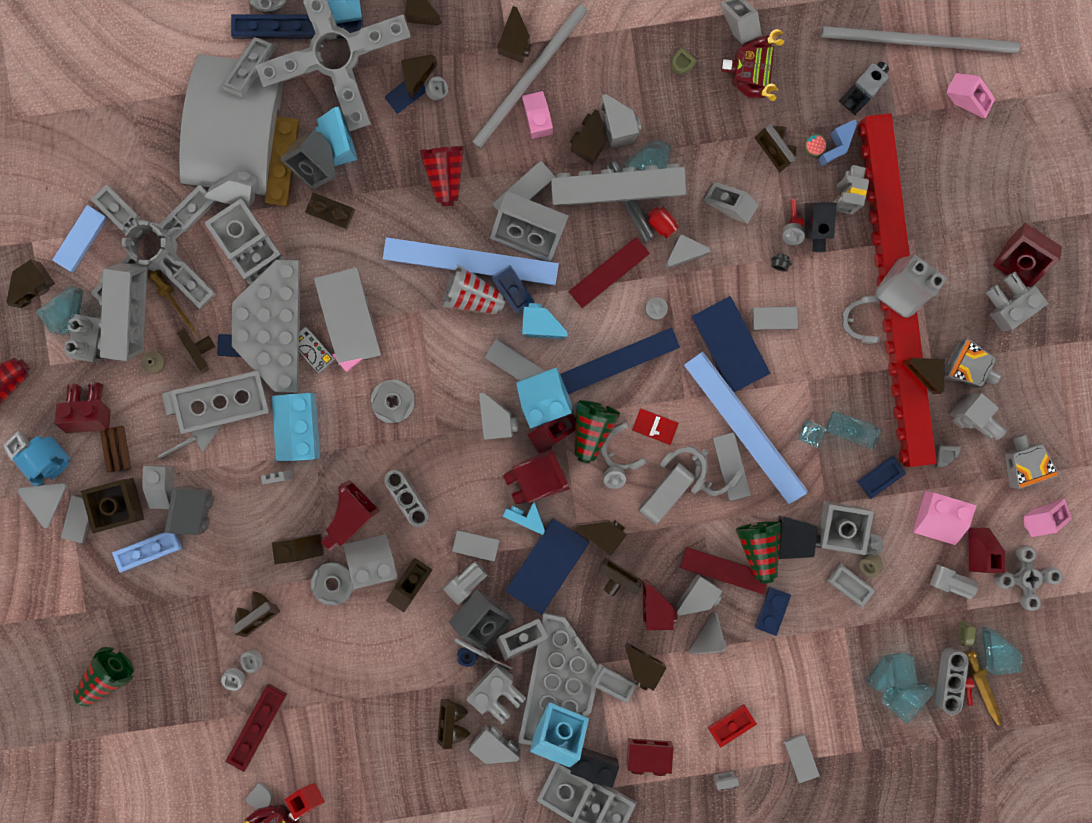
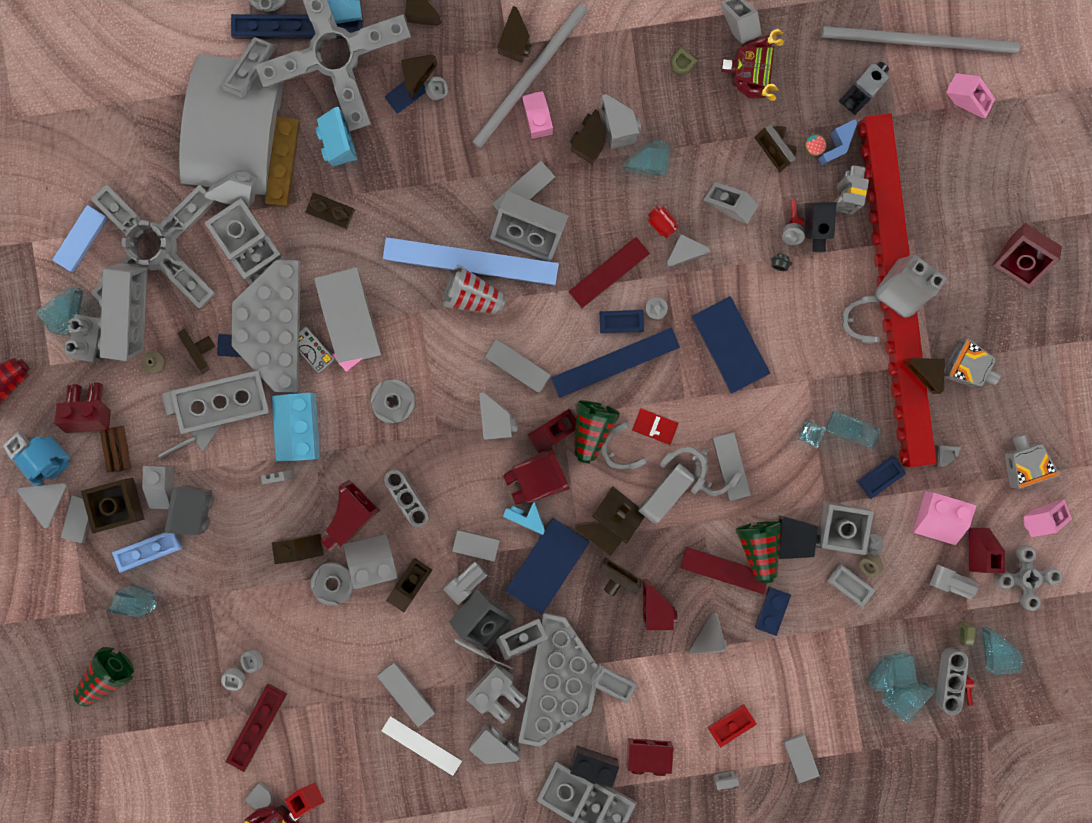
(28, 282): dark brown slope -> none
(133, 601): none -> clear light blue slope
(165, 291): pearl gold sword -> none
(262, 612): dark brown tile -> none
(311, 159): dark grey slope -> none
(406, 694): none -> light grey tile
(421, 746): none -> white sticker
(444, 172): dark red cone -> none
(447, 731): dark brown tile -> none
(462, 660): dark blue plate -> none
(513, 289): dark blue plate -> none
(541, 323): medium azure slope -> none
(544, 397): medium azure slope -> none
(560, 735): medium azure slope -> none
(614, 477): light grey tile -> none
(619, 186): light grey brick -> none
(619, 515): none -> dark brown piece
(621, 321): none -> dark blue tile
(635, 211): dark grey axle -> none
(644, 667): dark brown slope -> none
(699, 597): light grey slope -> none
(746, 428): light blue tile -> none
(775, 318): light grey tile -> none
(977, 412): light grey brick -> none
(979, 675): pearl gold sword -> none
(1019, 308): light grey brick -> none

